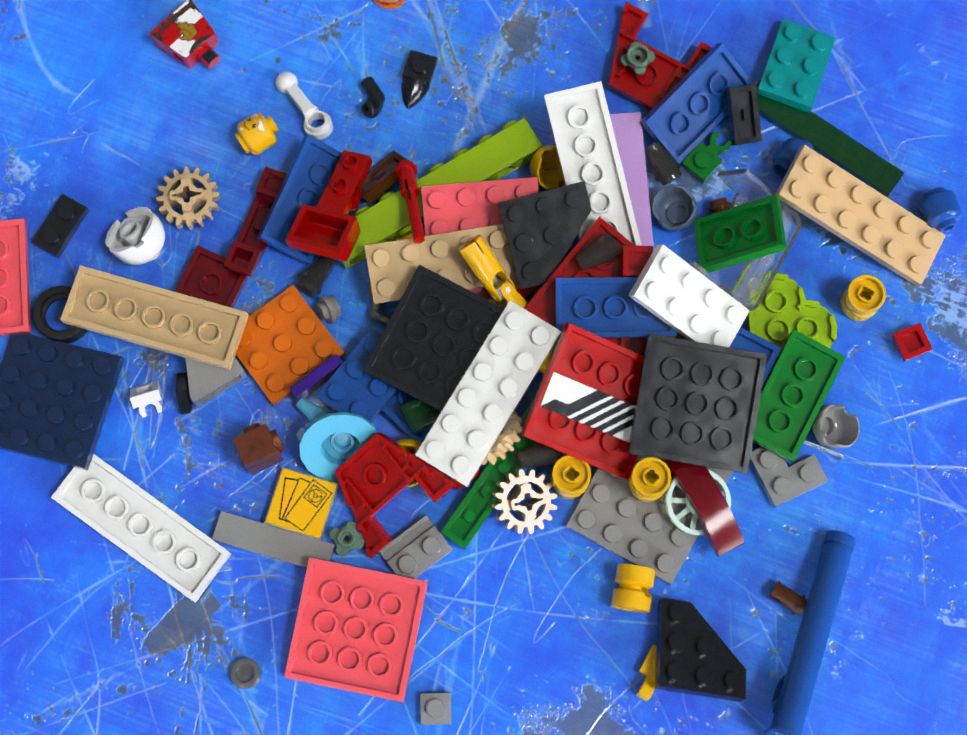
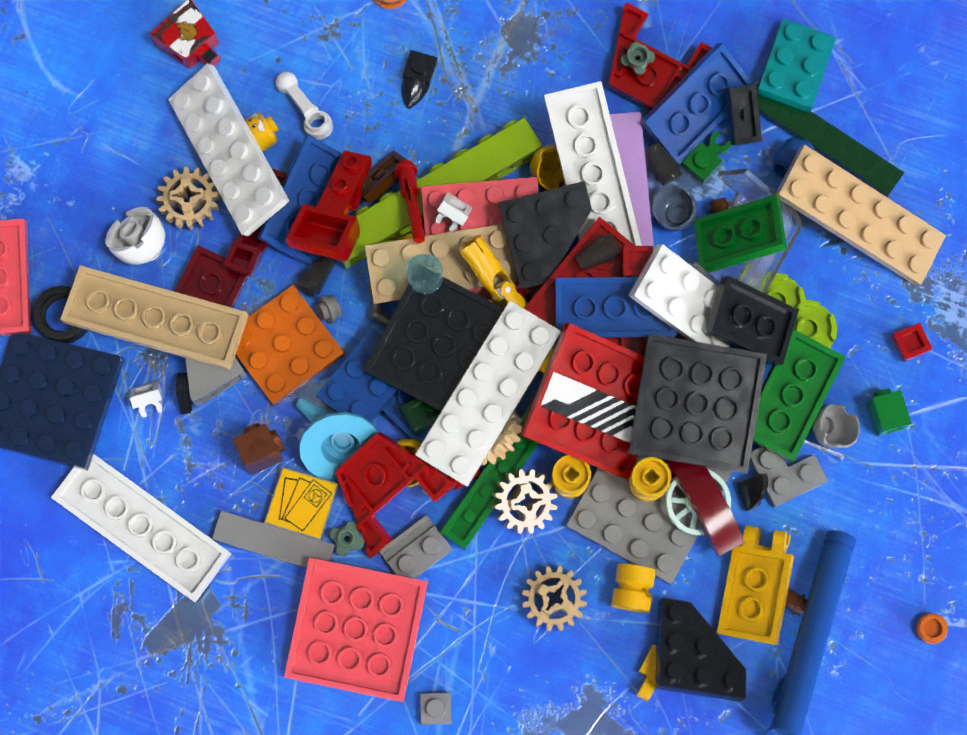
(60, 226): black plate -> none
(228, 150): none -> white plate
(245, 673): flat silver tile -> none
(316, 378): dark purple tile -> none
(374, 100): black arm -> none
(424, 273): none -> clear light blue piece
(454, 209): none -> white tile
(537, 456): clear smoke cone -> none
(566, 606): none -> tan gear
(751, 320): none -> black plate
(753, 491): none -> black tile
(756, 588): none -> yellow tile
(863, 298): yellow wheel -> none
(888, 412): none -> green brick
(931, 628): none -> orange tile
(940, 209): blue head -> none

